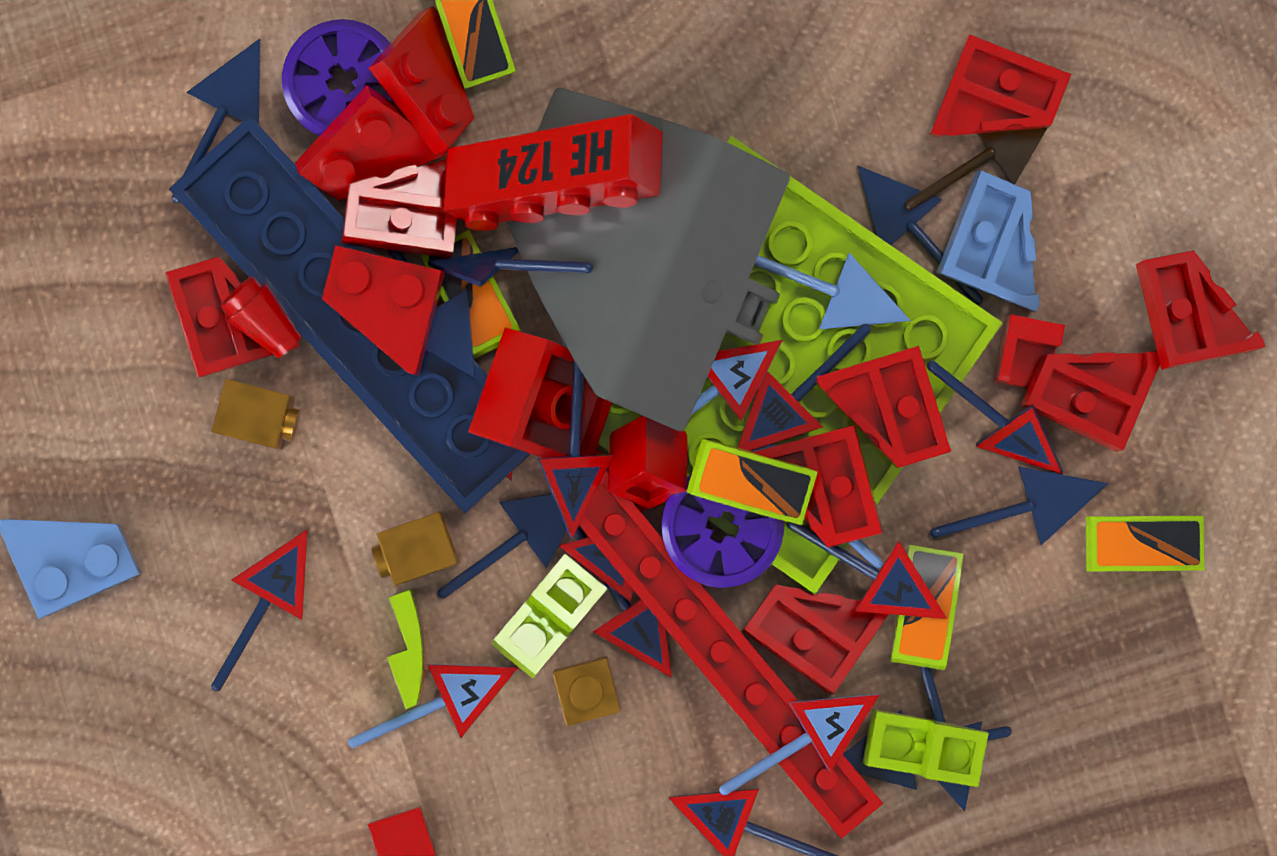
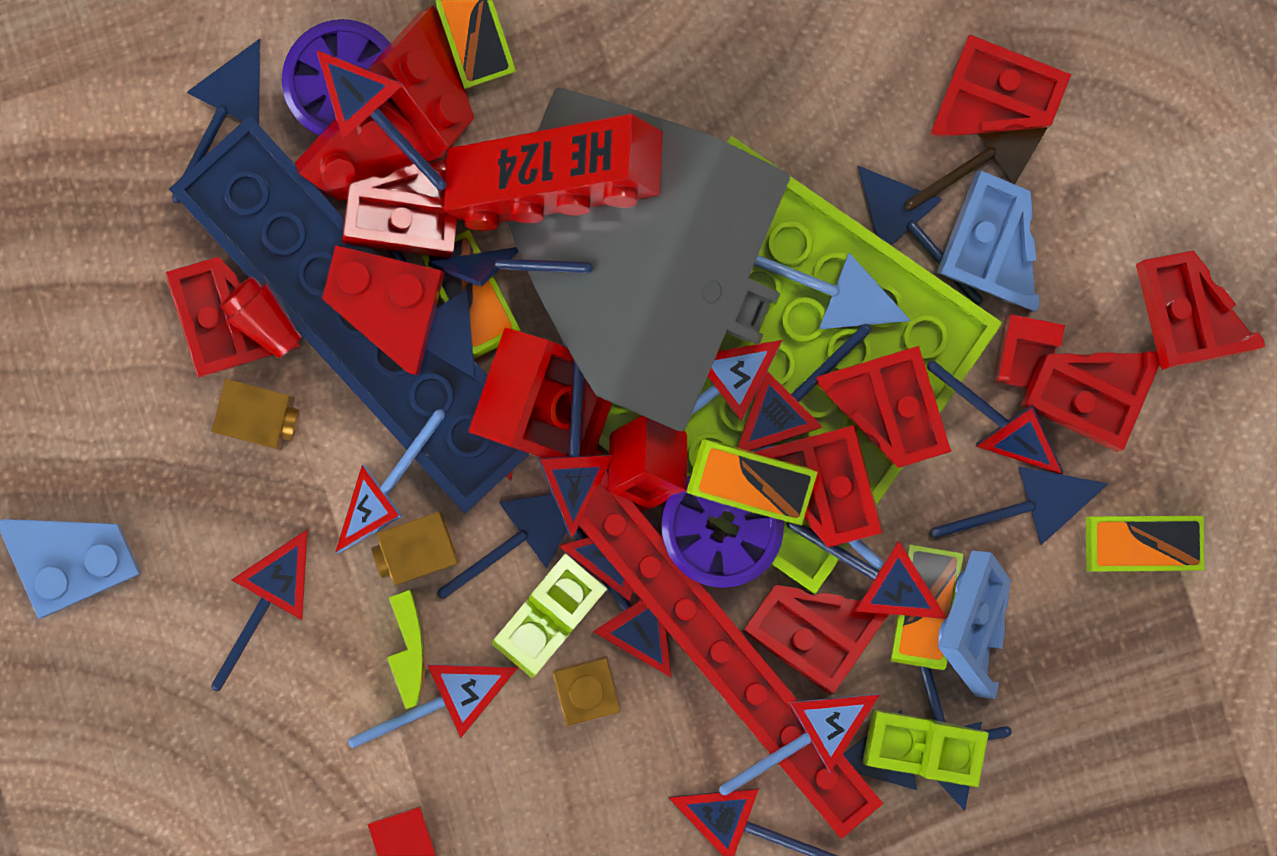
(359, 94): none -> piece
(370, 505): none -> medium blue piece
(976, 622): none -> medium blue wing

